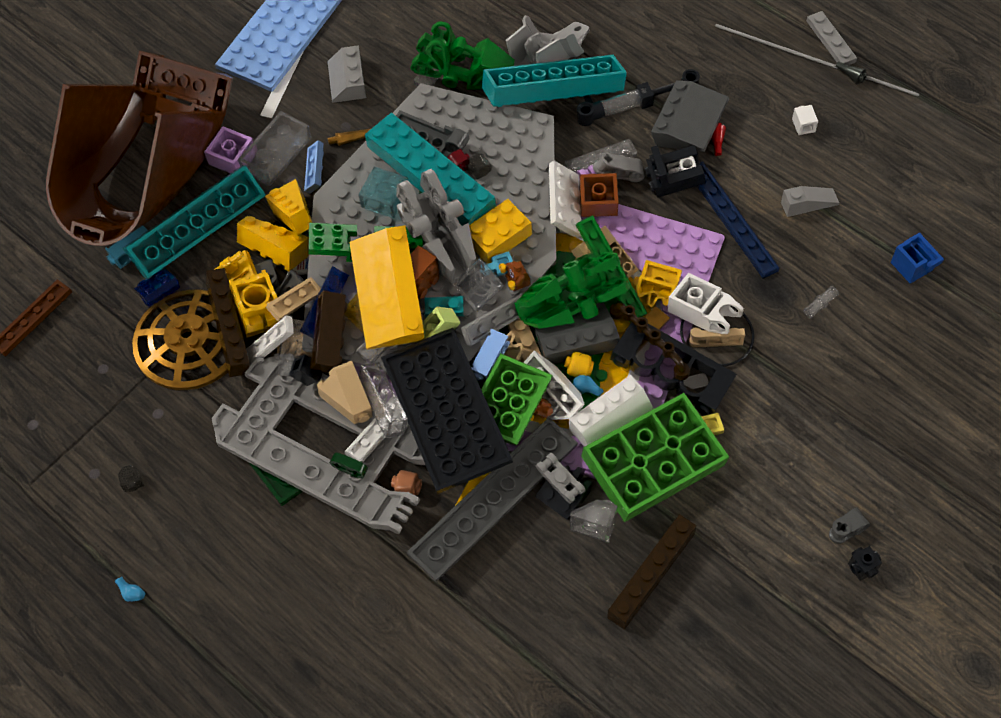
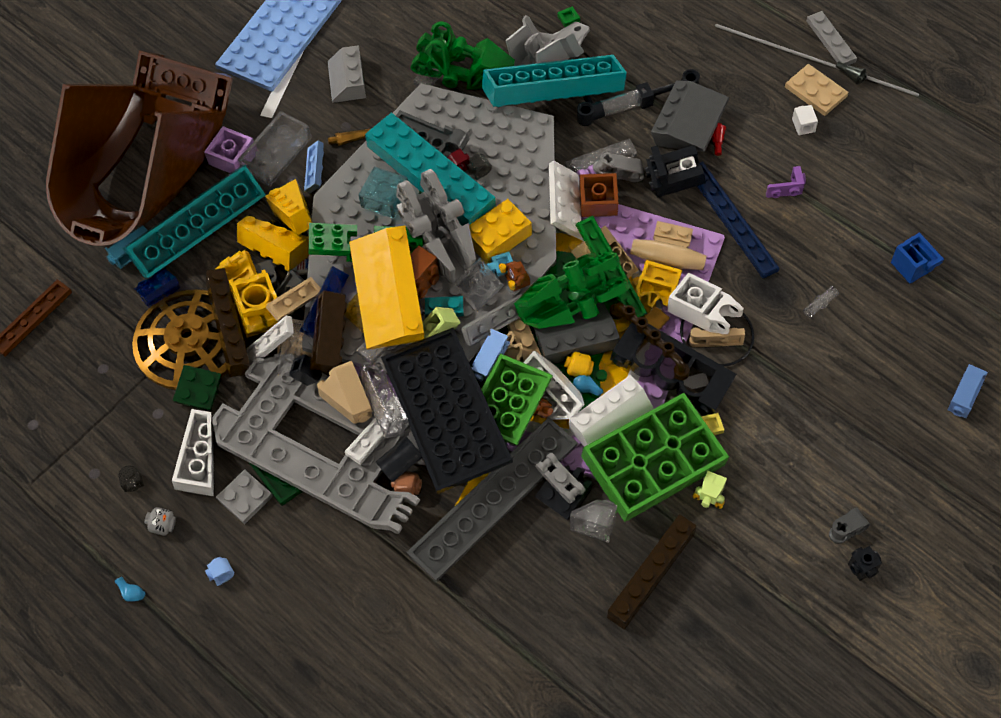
(160, 521): none -> light grey head
(196, 461): none -> white wedge
(197, 388): none -> dark green plate
(219, 570): none -> light blue plate
(244, 496): none -> light grey plate
(348, 465): dark green beam -> none
(399, 459): none -> black brick
(568, 16): none -> green plate
(670, 248): none -> tan plate
(711, 490): none -> yellowish green piece
(790, 188): none -> medium lavender bracket
(807, 199): light grey slope -> none
(816, 89): none -> tan plate
(967, 391): none -> medium blue window

